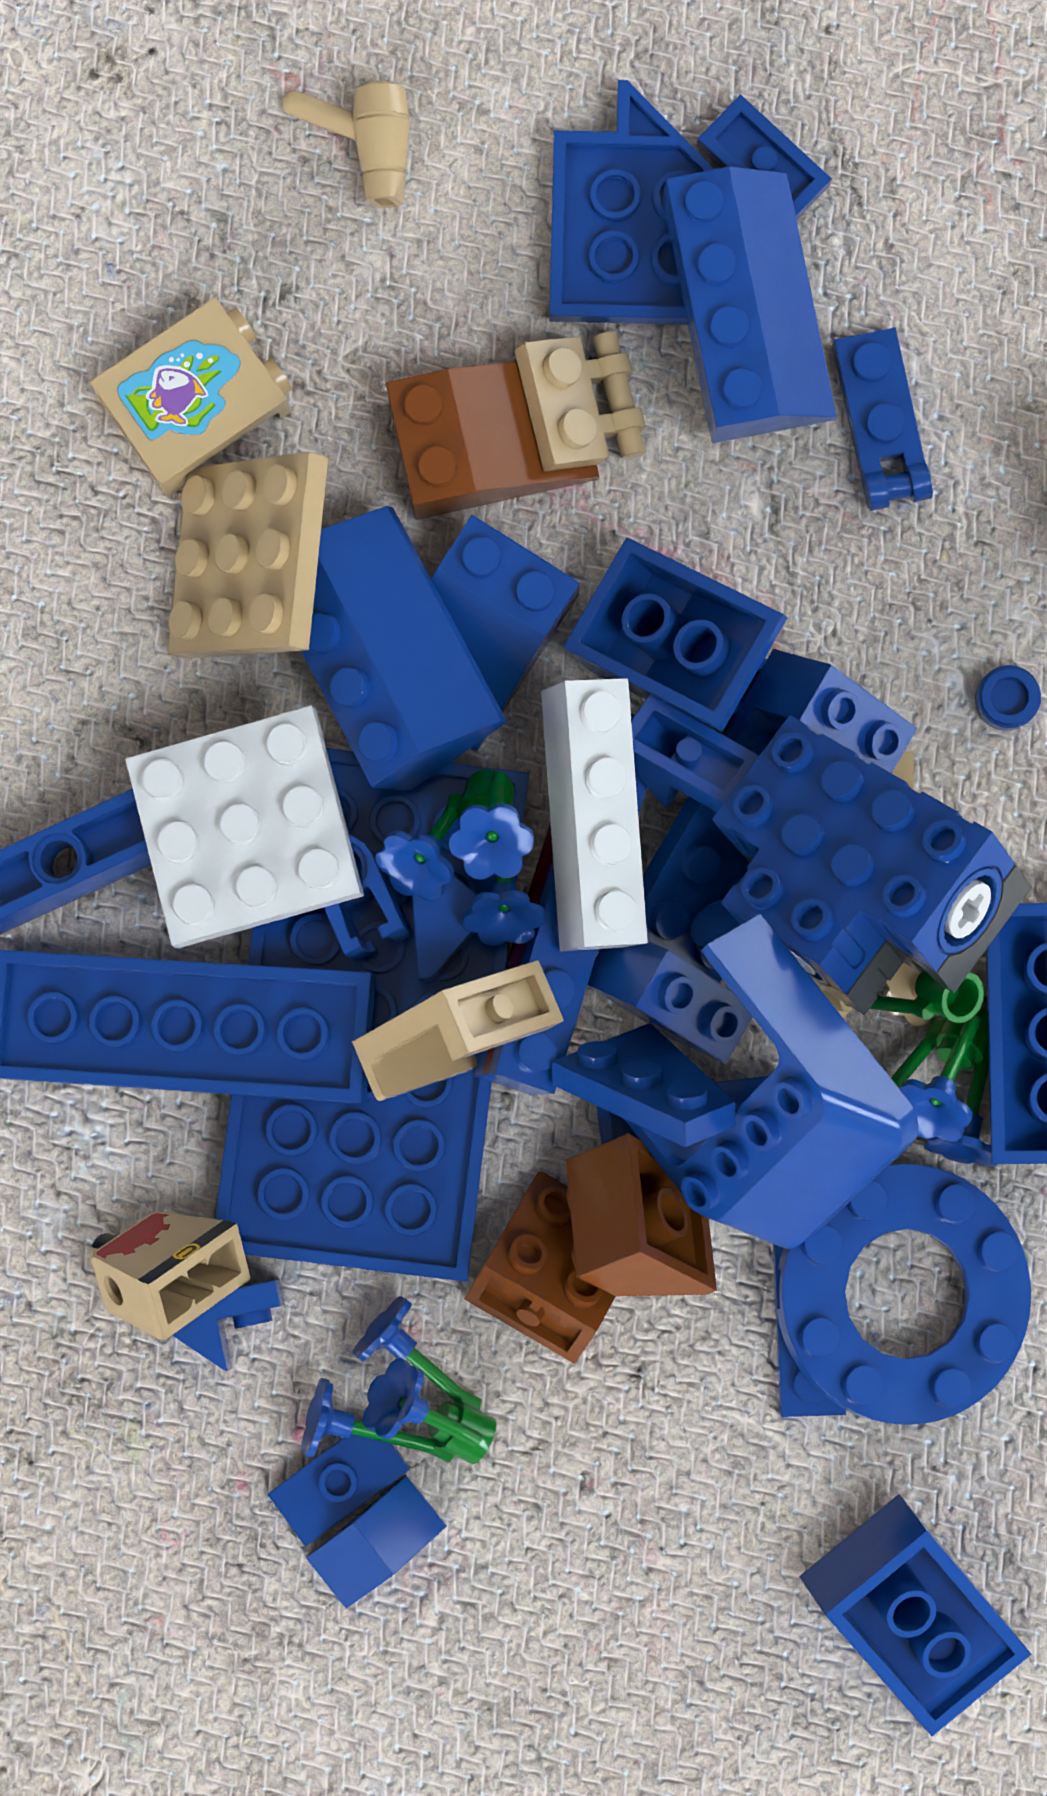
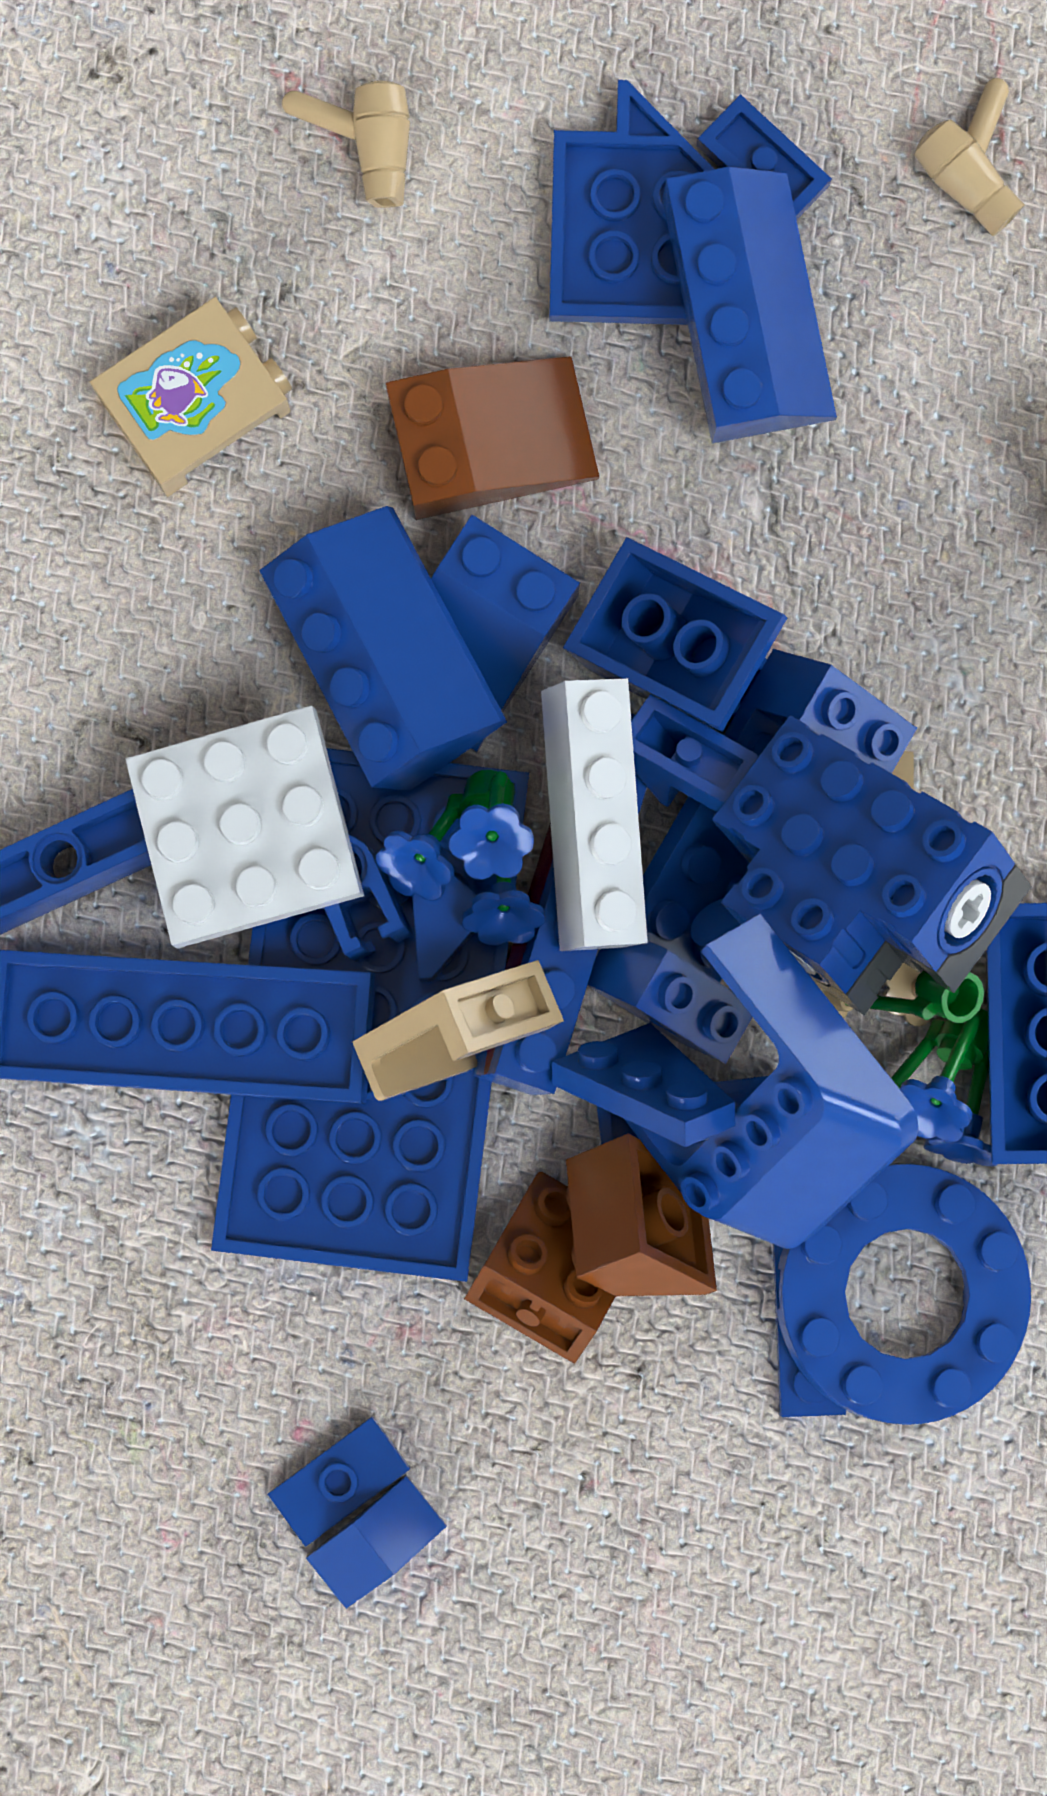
(168, 1270): tan torso -> none
(245, 1305): blue slope -> none
(248, 557): tan plate -> none
(394, 1400): plant -> none
(564, 405): tan plate -> none
(881, 417): blue plate -> none
(914, 1615): blue slope -> none
(961, 167): none -> tan piece
(1007, 698): blue tile -> none

